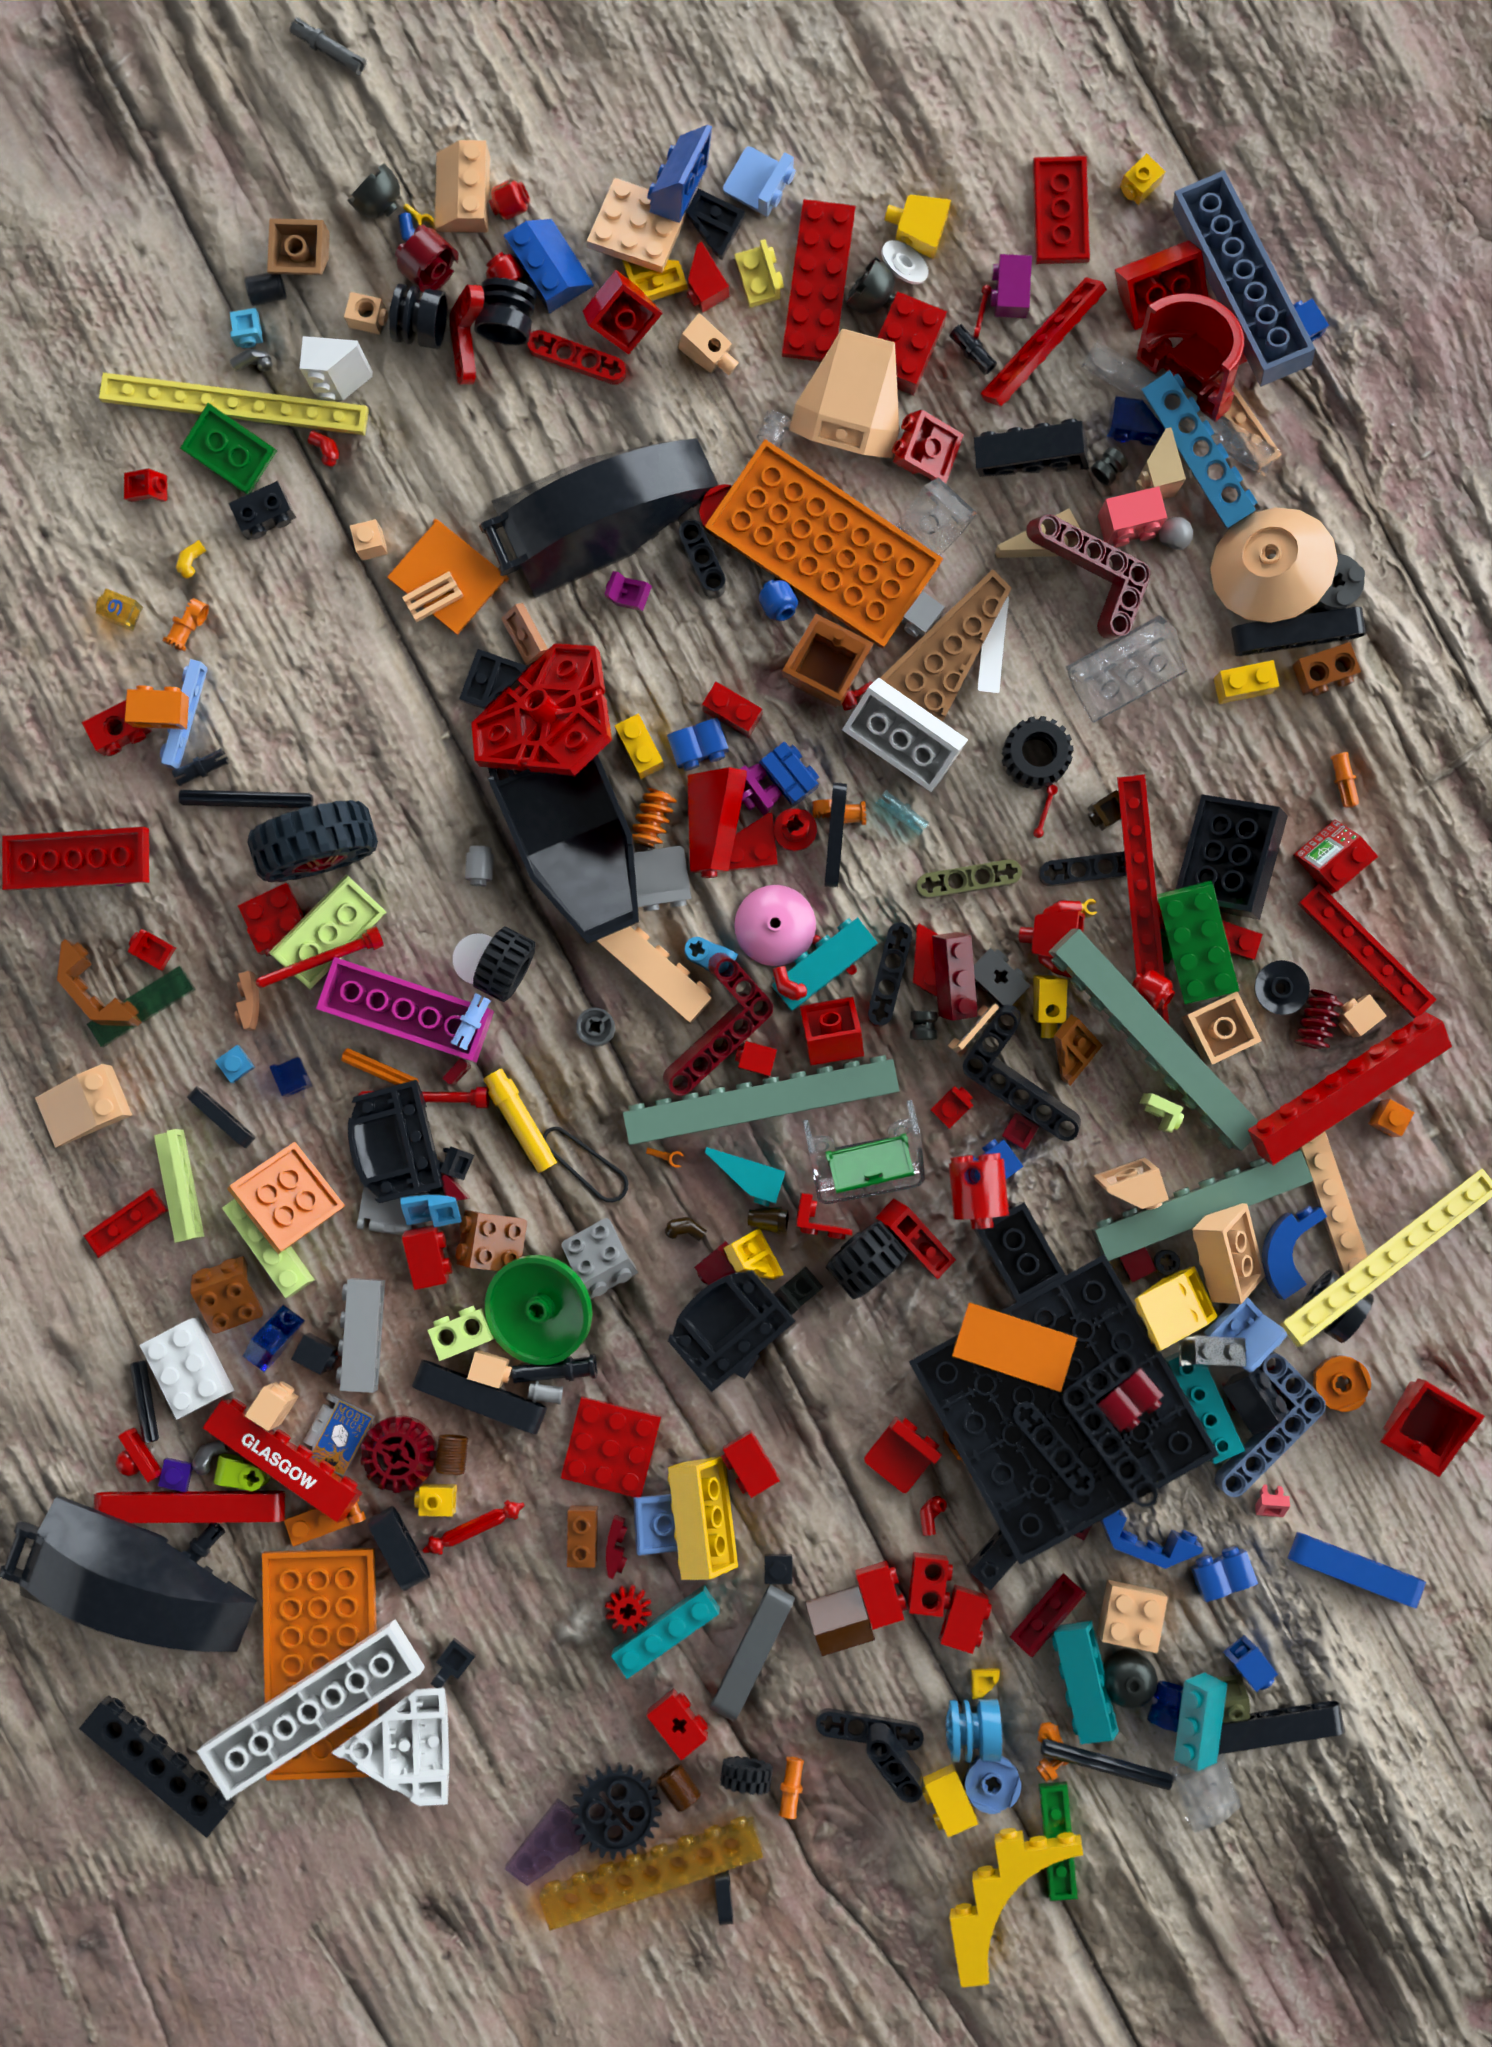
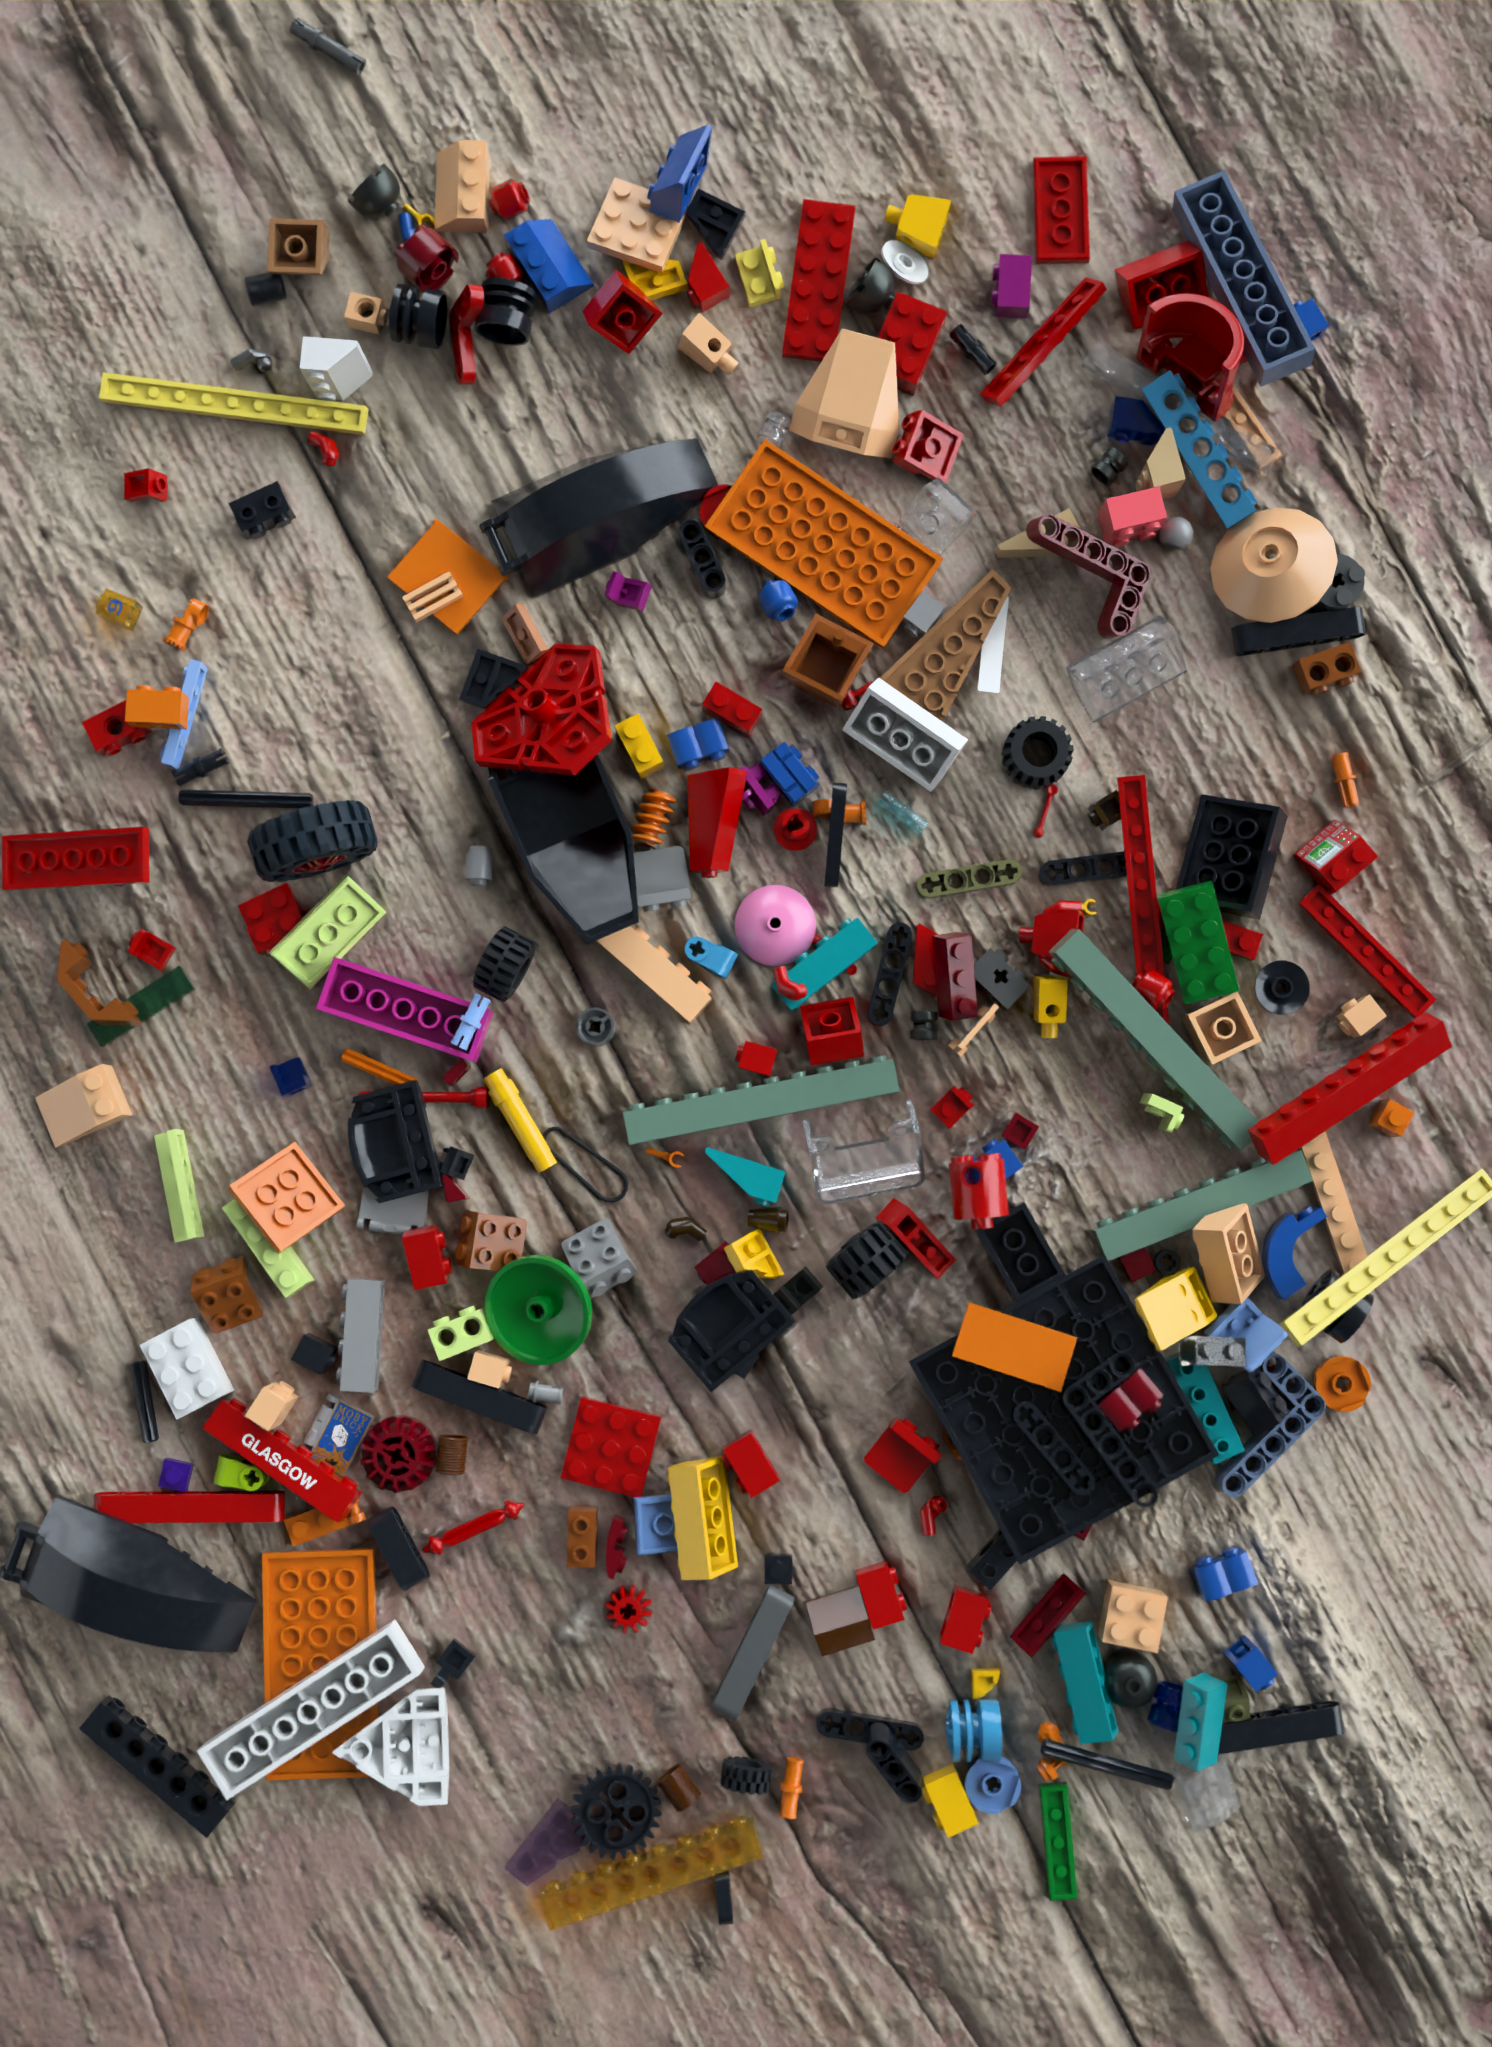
(125, 1223): red tile -> none
(136, 1457): red tile -> none
(186, 557): yellow arm -> none
(201, 1546): black pin -> none
(204, 1455): flat silver arm -> none
(221, 1117): black beam -> none
(228, 449): green tile -> none
(235, 1064): dark azure plate -> none
(246, 328): medium azure bracket -> none
(248, 1009): nougat slope -> none
(273, 1338): clear blue slope -> none
(368, 539): light nougat brick -> none
(369, 940): red piece -> none
(435, 1208): dark azure slope -> none
(436, 1500): yellow brick -> none
(468, 954): white sticker -> none
(567, 1369): black pin -> none
(579, 352): red beam -> none
(665, 1631): teal brick -> none
(680, 1739): red brick -> none
(721, 1029): dark red beam -> none
(755, 846): red wing -> none
(759, 180): light blue bracket -> none
(807, 1209): red bracket -> none
(870, 1160): door -> none
(922, 1584): red brick -> none
(986, 290): red hinge -> none
(992, 1889): yellow arch -> none
(1015, 1081): black beam -> none
(1032, 449): black wedge -> none
(1074, 1048): dark orange wing -> none
(1135, 1183): light nougat slope -> none
(1142, 179): yellow brick -> none
(1176, 1549): blue slope -> none
(1246, 682): yellow brick -> none
(1272, 1505): coral tile -> none
(1318, 1020): dark red piece -> none
(1356, 1570): blue beam -> none
(1429, 1426): red piece -> none

